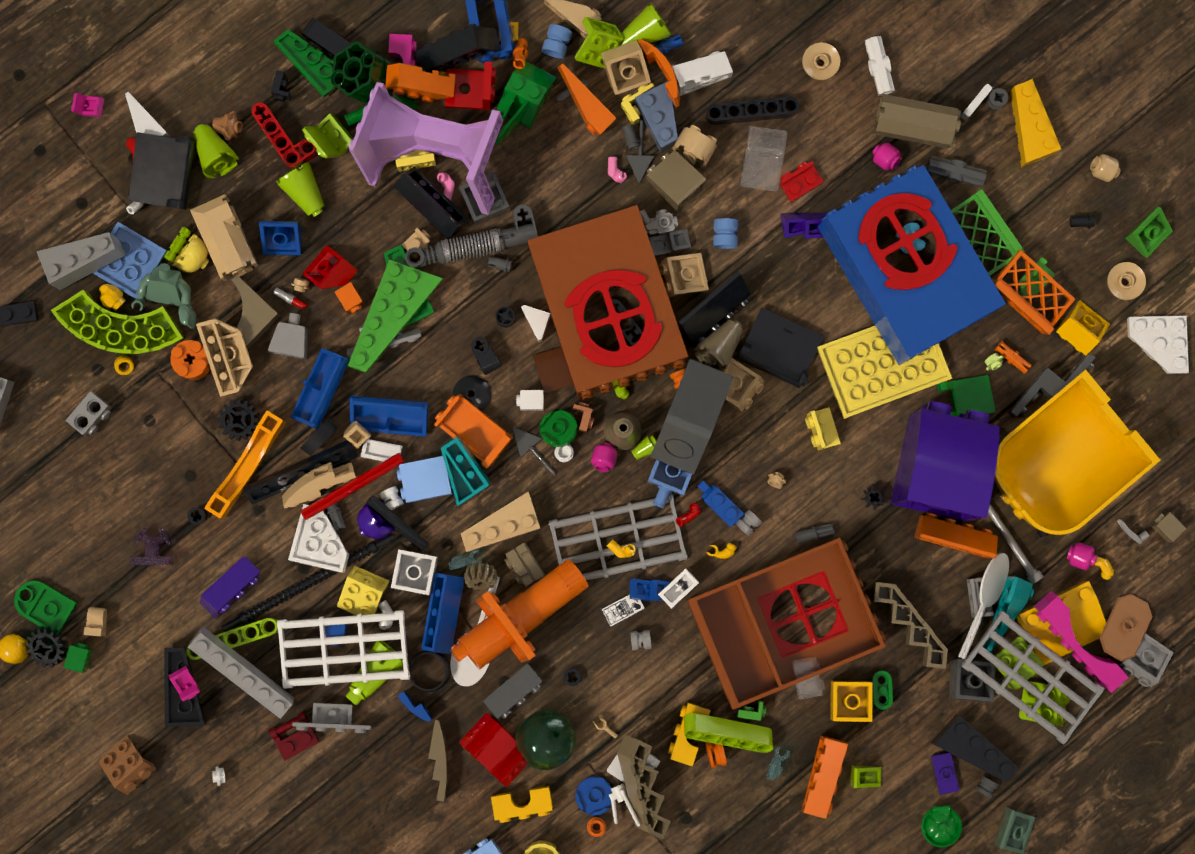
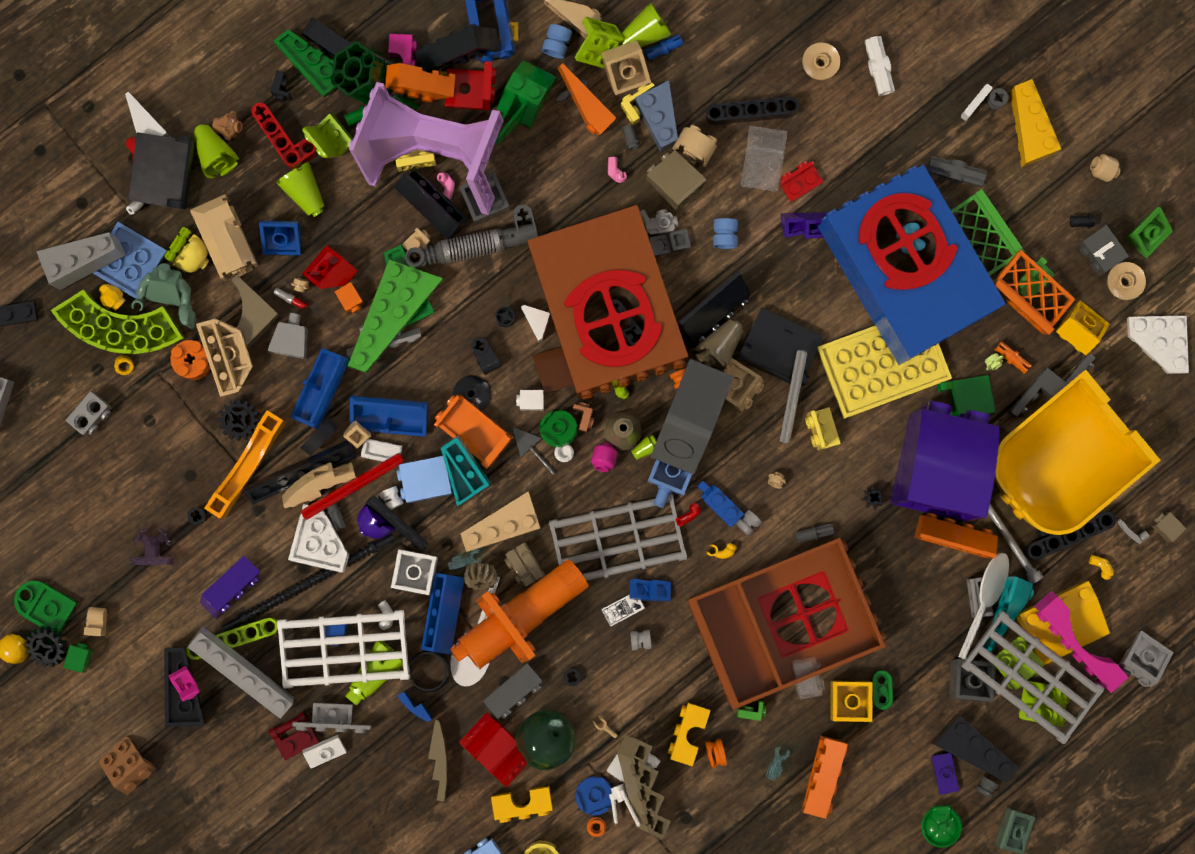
(87, 105): dark pink bracket -> none
(218, 775): white plate -> none
(324, 751): none -> white plate
(362, 592): light yellow bracket -> none
(499, 263): dark grey pin -> none
(520, 53): orange pin -> none
(622, 551): yellow arm -> none
(638, 162): dark grey piece -> none
(653, 54): orange slope -> none
(678, 588): white slope -> none
(684, 275): tan plate -> none
(702, 72): white wedge -> none
(728, 732): lime beam -> none
(793, 396): none -> light grey axle
(865, 776): lime slope -> none
(887, 156): dark pink head -> none
(917, 121): dark tan brick -> none
(918, 630): dark tan brick -> none
(1061, 540): none -> black beam
(1082, 556): dark pink head -> none
(1103, 250): none -> dark grey slope
(1126, 627): medium nougat shield -> none

